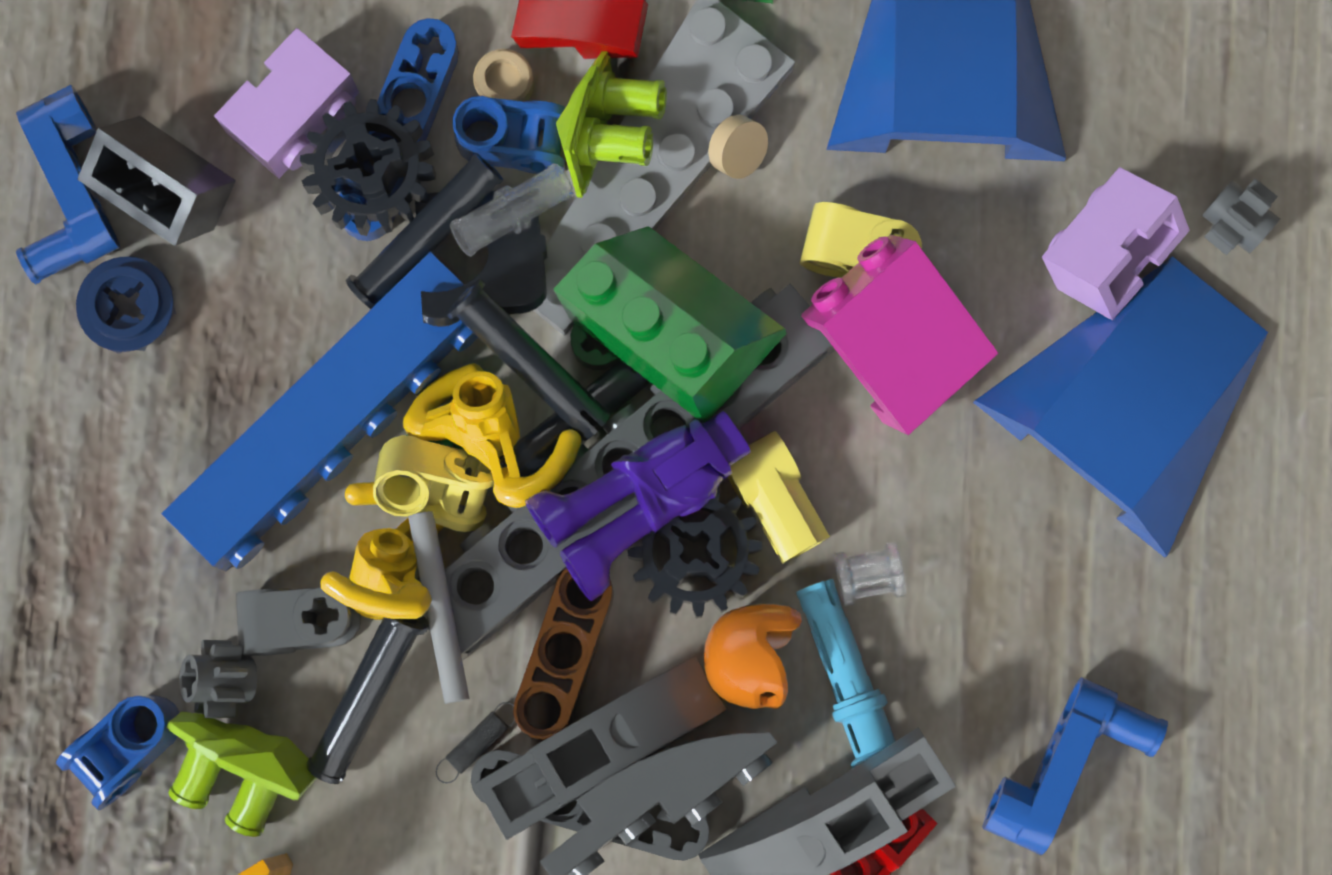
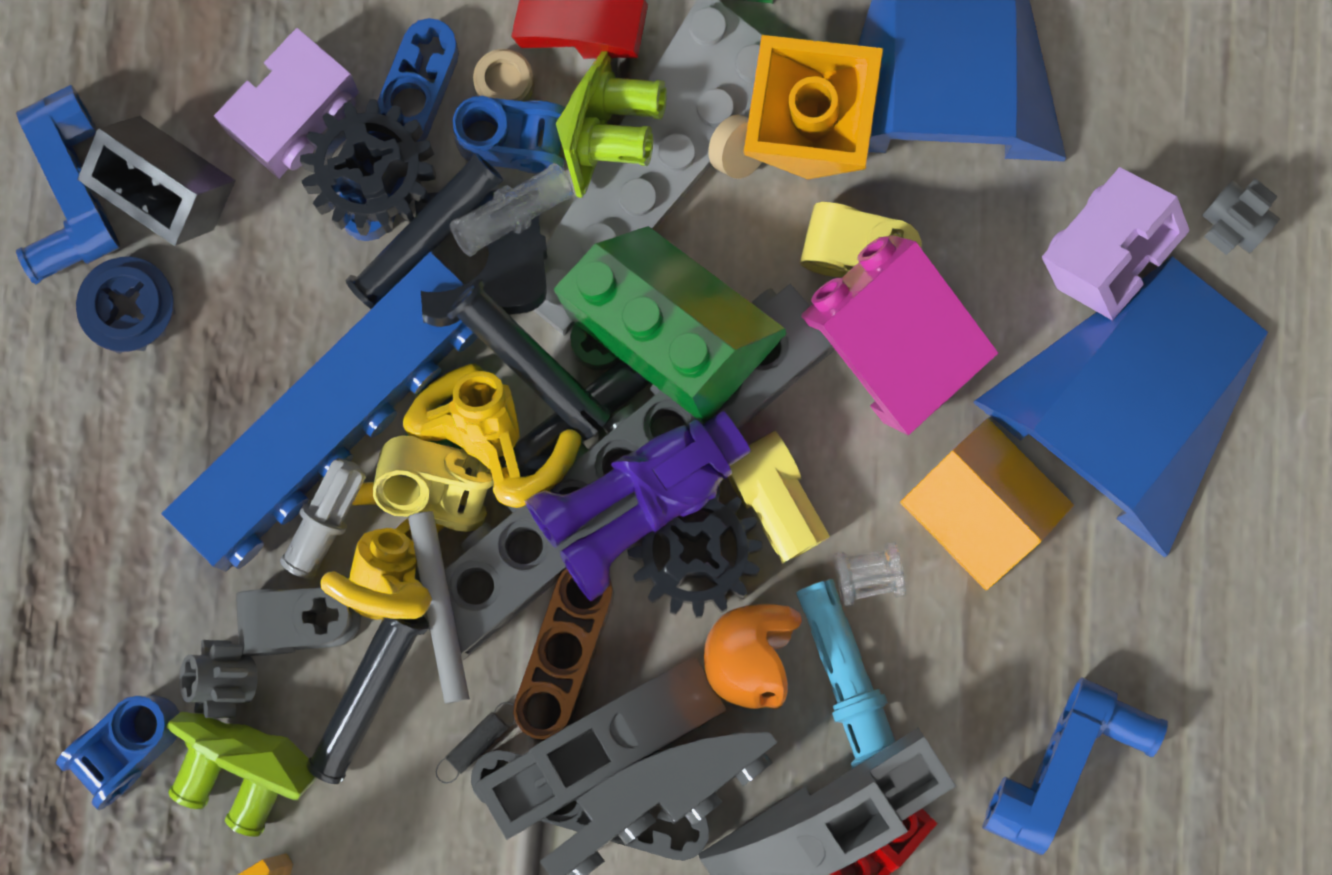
(323, 519): none -> light grey axle
(813, 106): none -> light orange slope
(987, 504): none -> light orange slope

